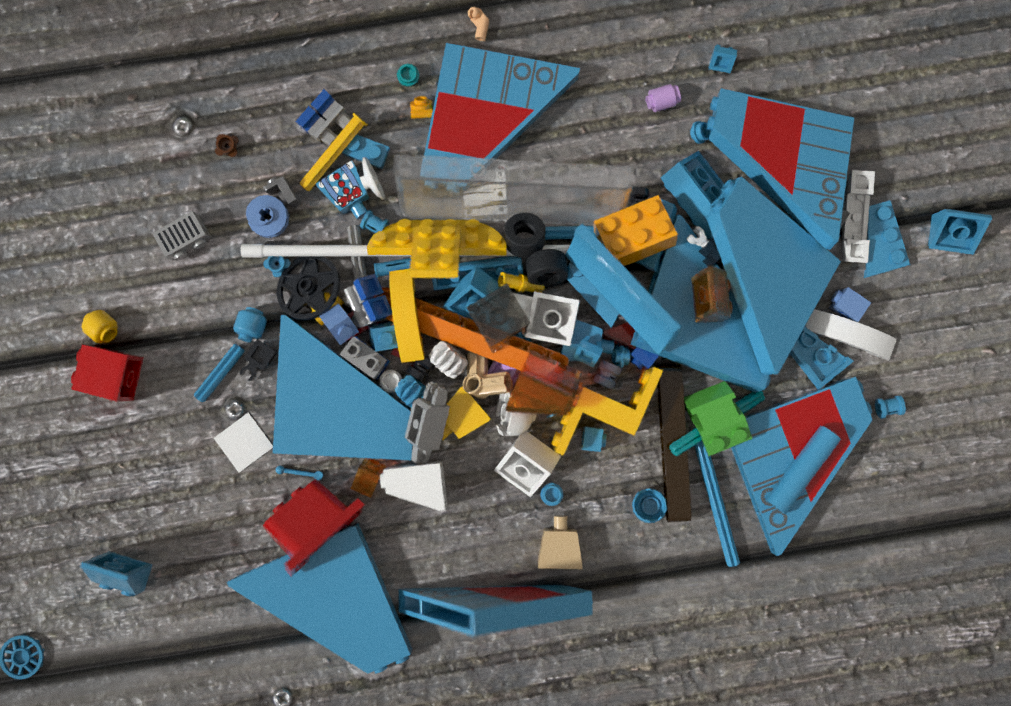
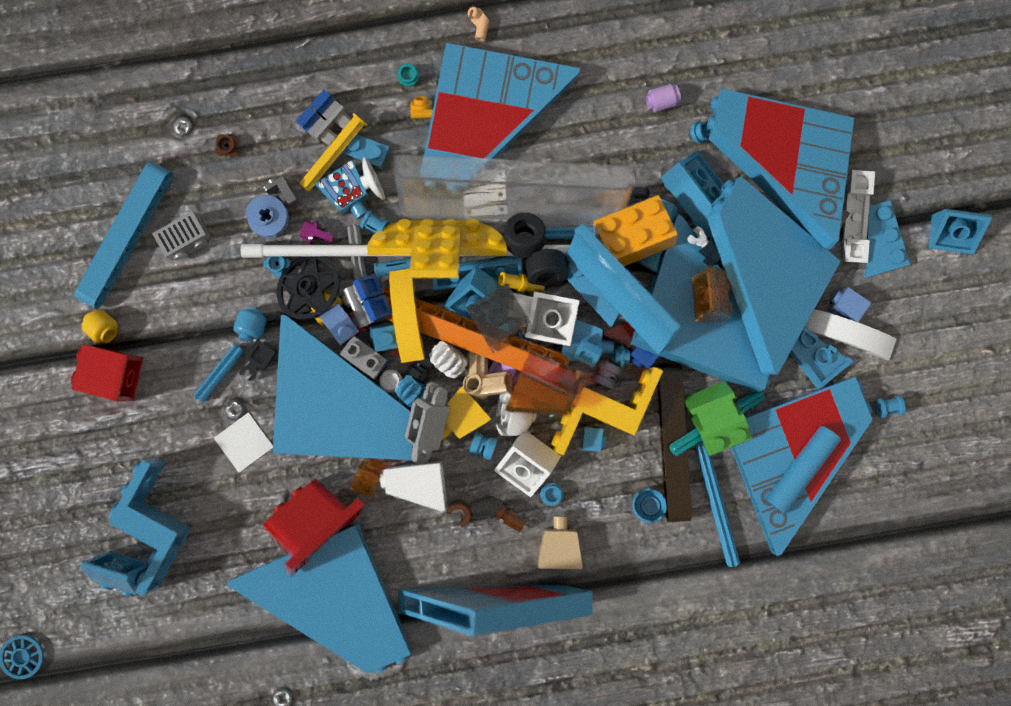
(123, 235): none -> dark azure beam
(149, 524): none -> dark azure bracket
(310, 231): none -> magenta piece
(317, 475): dark azure hinge -> none
(480, 441): none -> dark azure wheel
(487, 507): none -> piece
(722, 59): dark azure tile -> none

